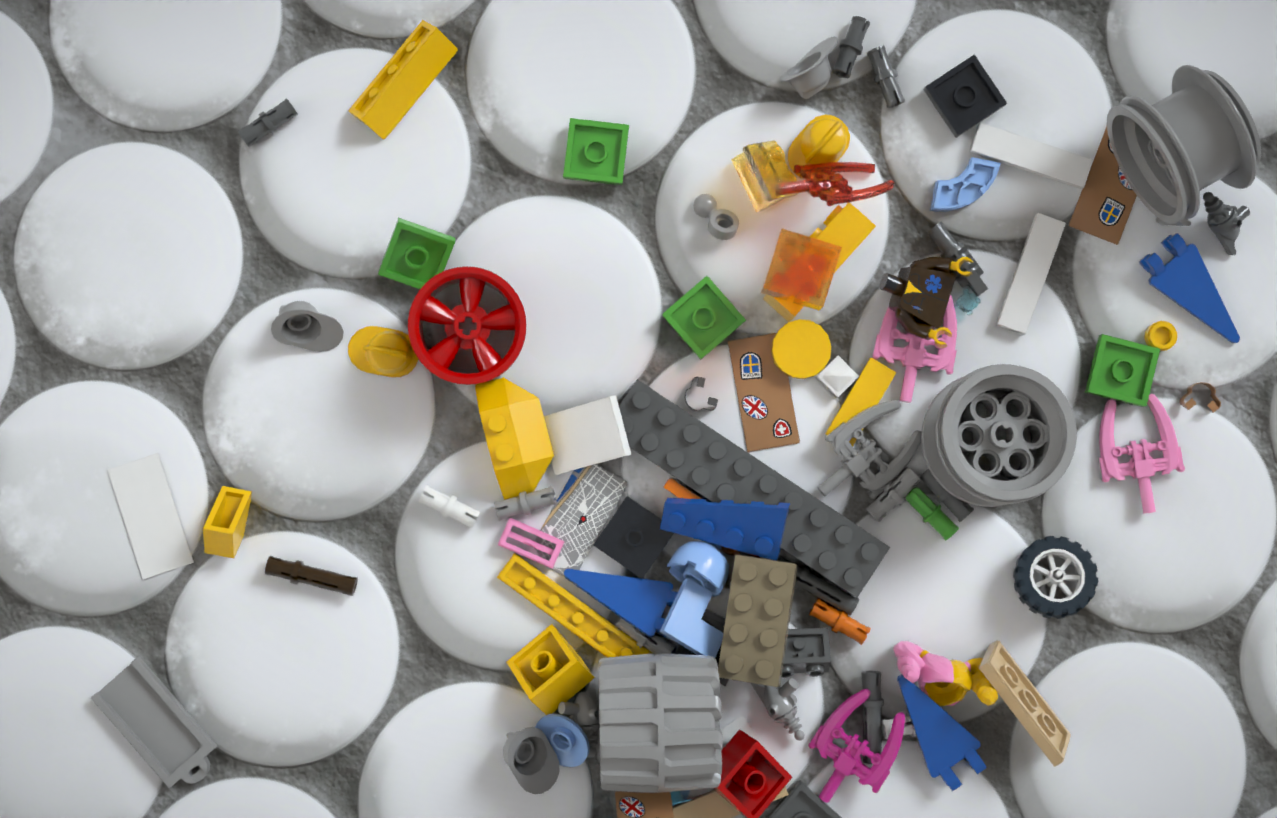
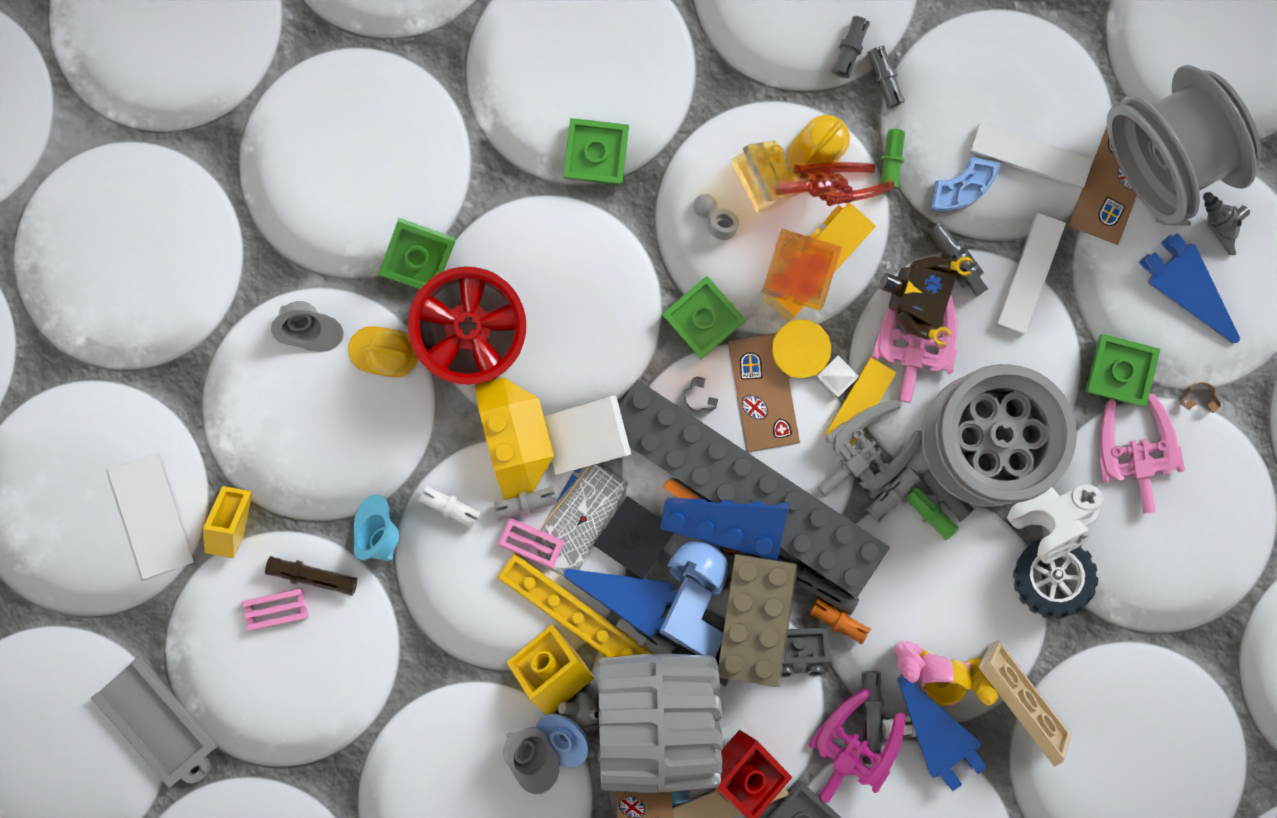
(250, 614): none -> bright pink tile
(267, 122): dark grey pin -> none
(373, 530): none -> medium azure piece
(403, 79): yellow panel -> none
(781, 705): light grey piece -> none
(813, 70): light grey piece -> none
(893, 156): none -> bright green axle
(965, 96): black plate -> none
(967, 302): clear light blue piece -> none
(1062, 516): none -> white piece
(1161, 335): yellow tile -> none

